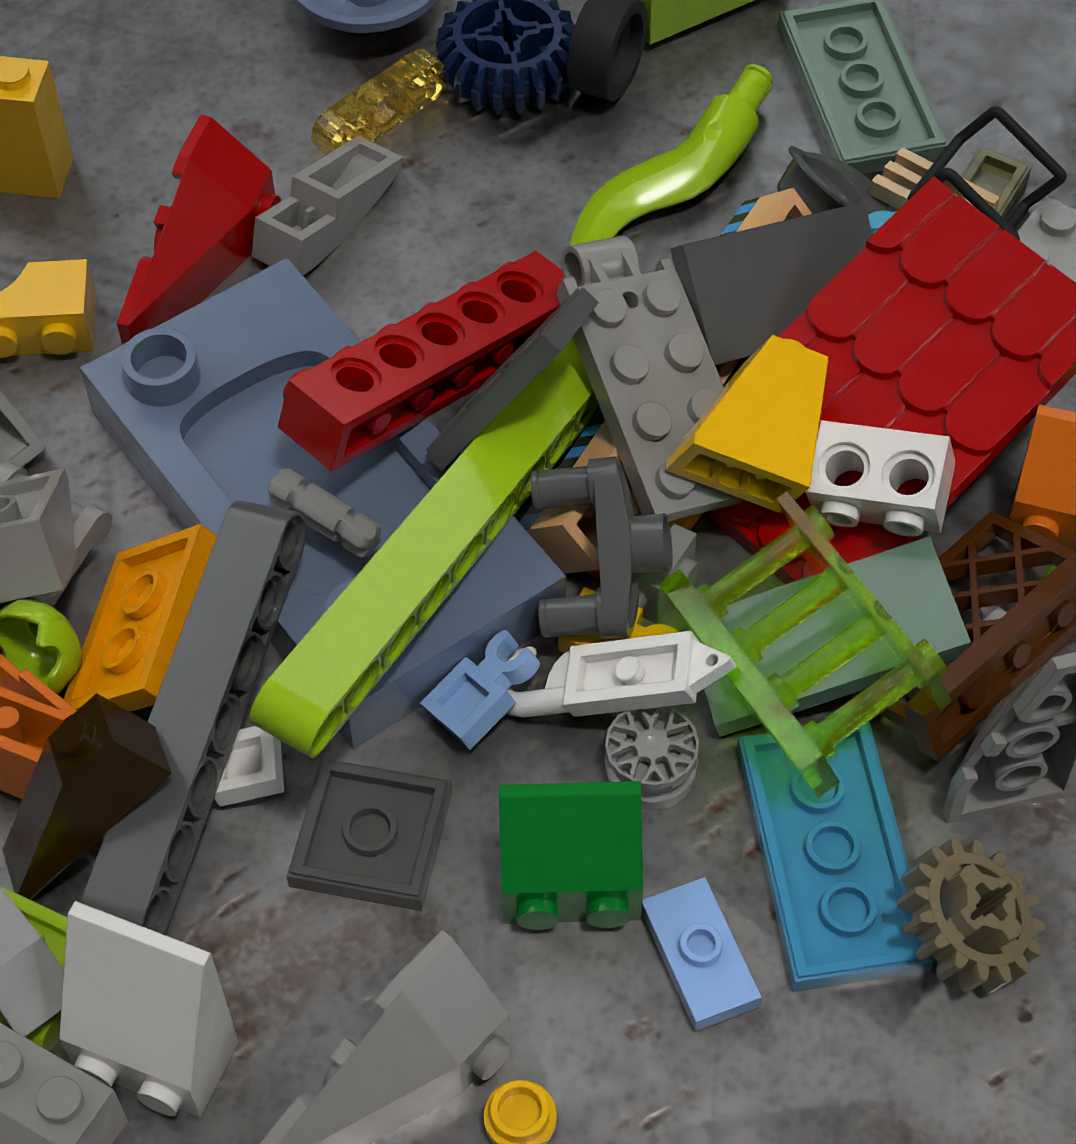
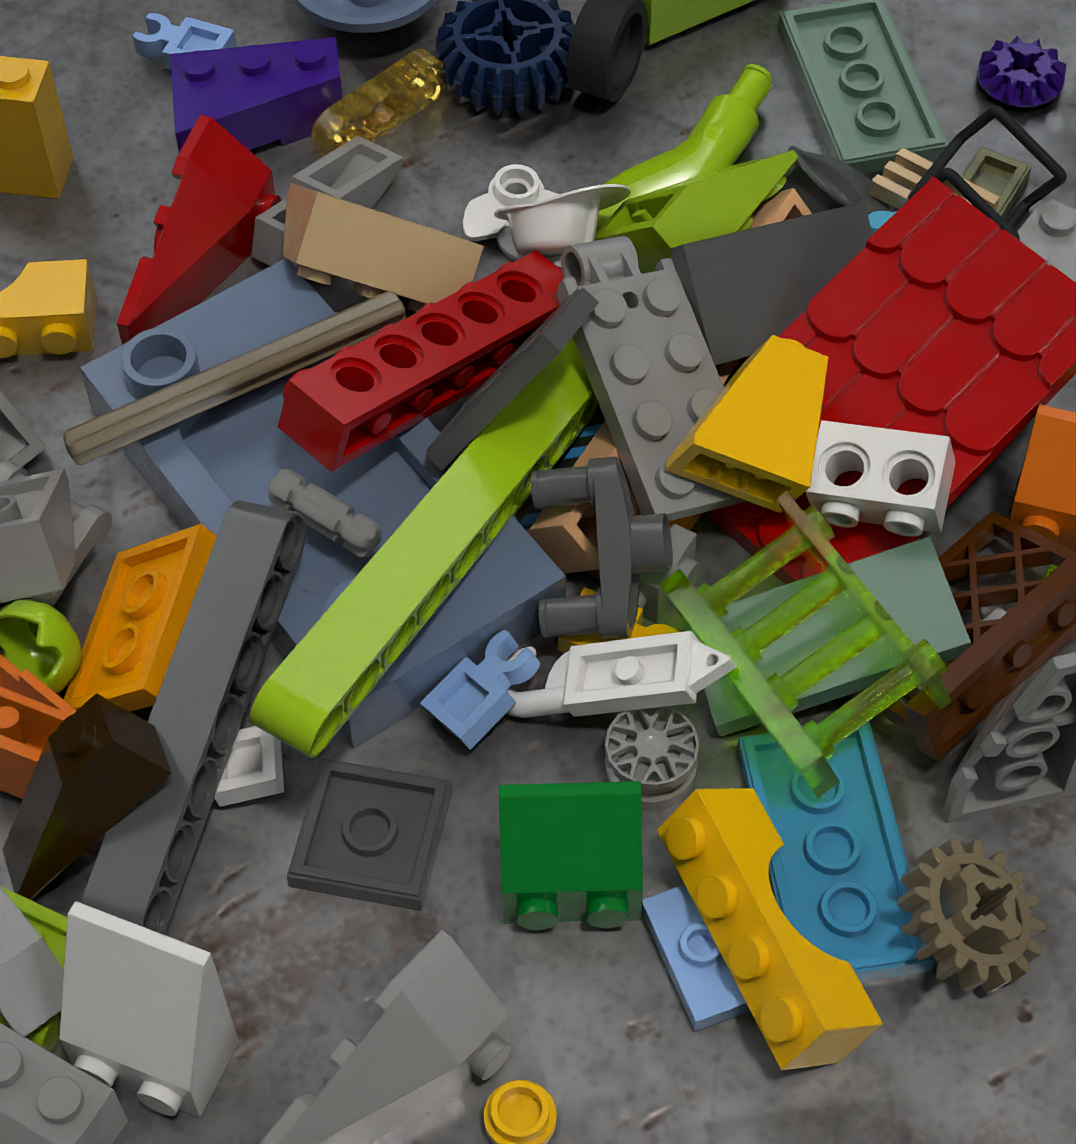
(188, 37): none -> light blue plate
(231, 378): none -> dark tan axle
(257, 89): none -> dark purple wedge
(374, 249): none -> tan slope
(509, 187): none -> white plate
(559, 220): none -> white piece
(696, 208): none -> lime slope
(798, 994): none -> yellow arch
(1019, 86): none -> dark purple gear

